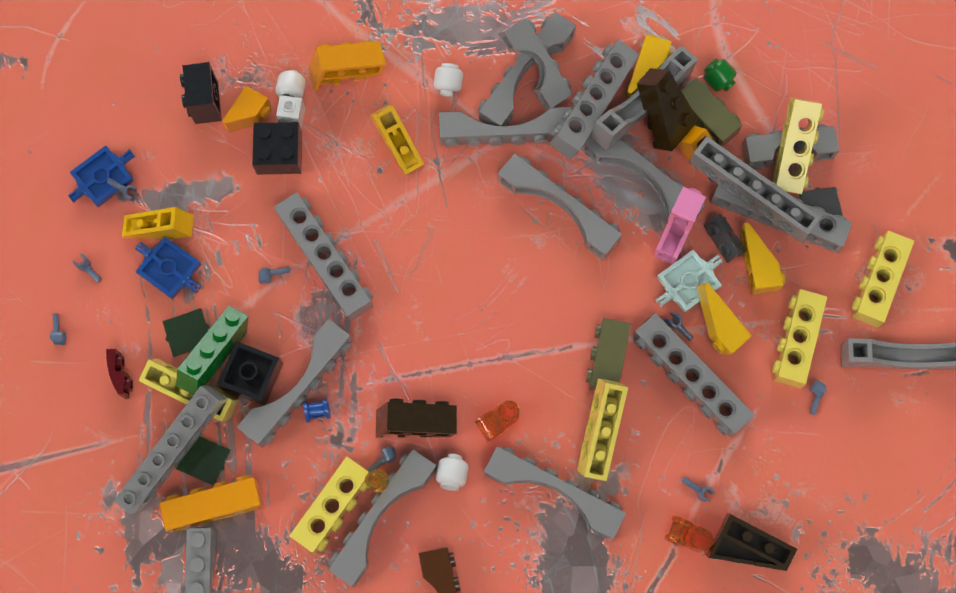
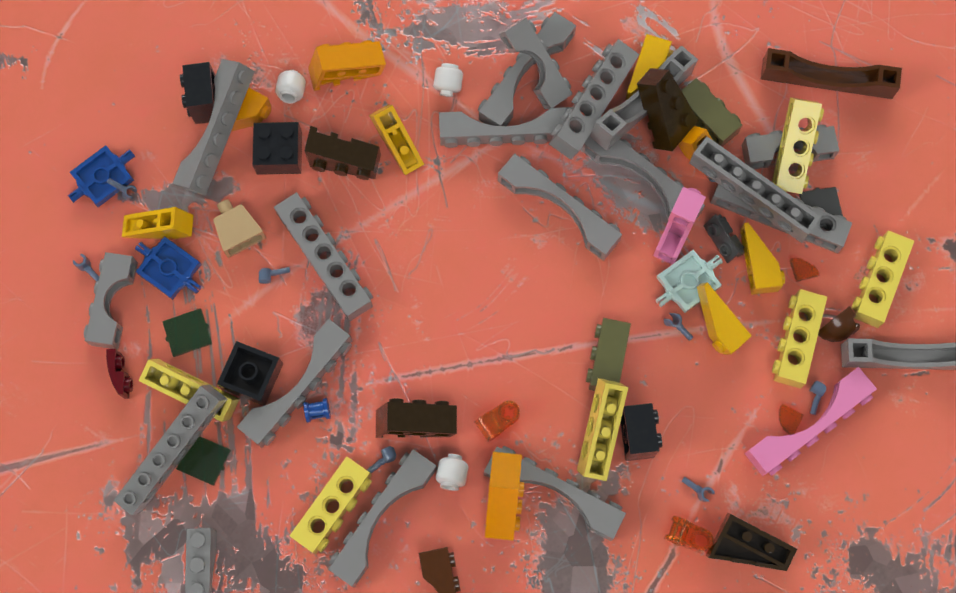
(56, 335): sand blue hand -> none
(115, 274): none -> light grey arch
(212, 350): green brick -> none
(212, 504): light orange brick -> none
(230, 90): none -> light grey arch
(236, 228): none -> tan torso
(291, 110): white brick -> none
(342, 156): none -> dark brown wedge
(377, 480): clear yellow plate -> none
(503, 496): none -> light orange wedge
(640, 432): none -> black brick
(690, 362): light grey brick -> none
(719, 75): green head -> none
(789, 419): none -> clear orange tile
(791, 69): none -> reddish brown arch
(803, 270): none -> clear orange tile
(840, 327): none -> reddish brown brick
(847, 393): none -> bright pink arch

